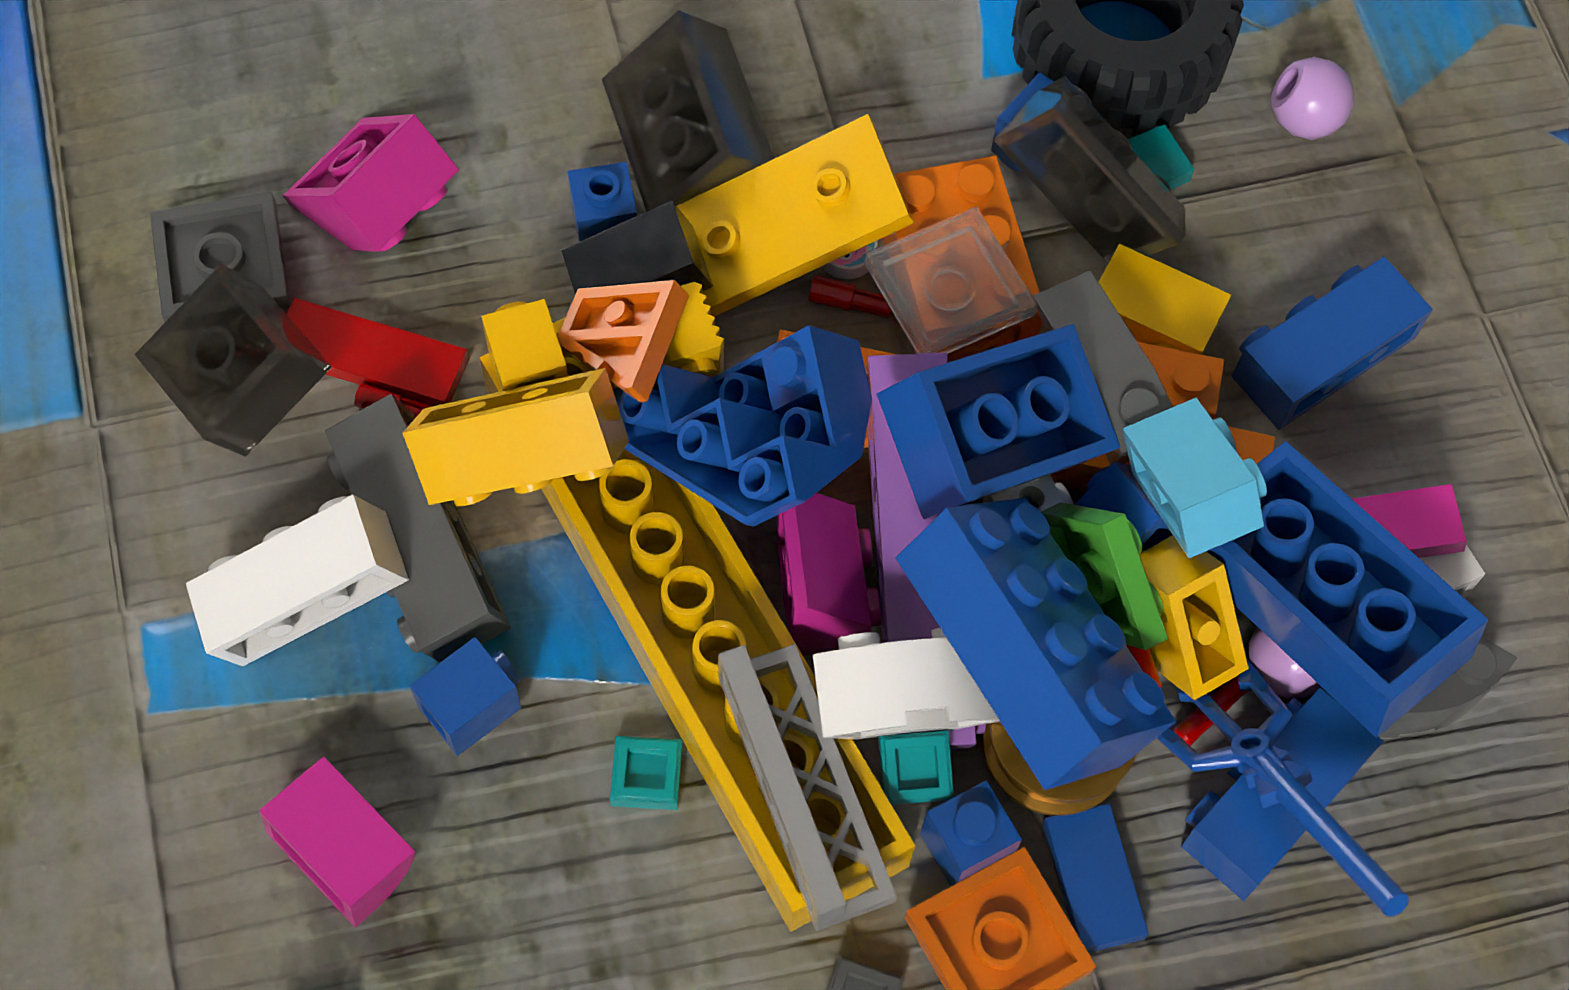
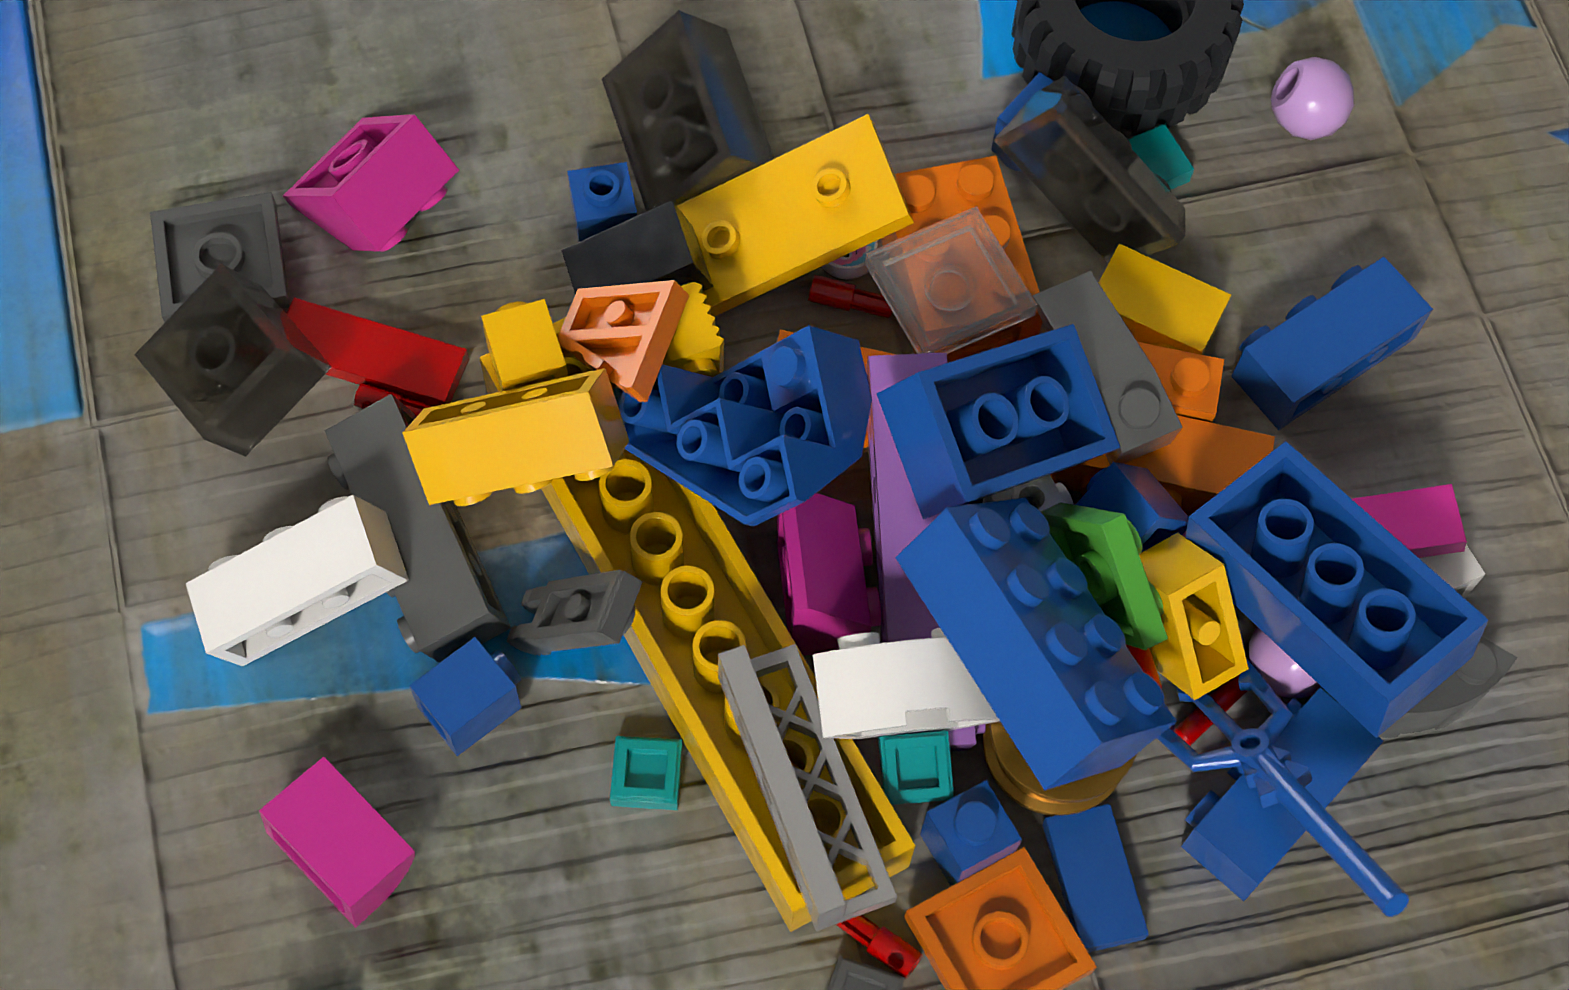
(577, 613): none -> dark grey hinge
(883, 945): none -> red pin
(1195, 476): medium azure brick -> none

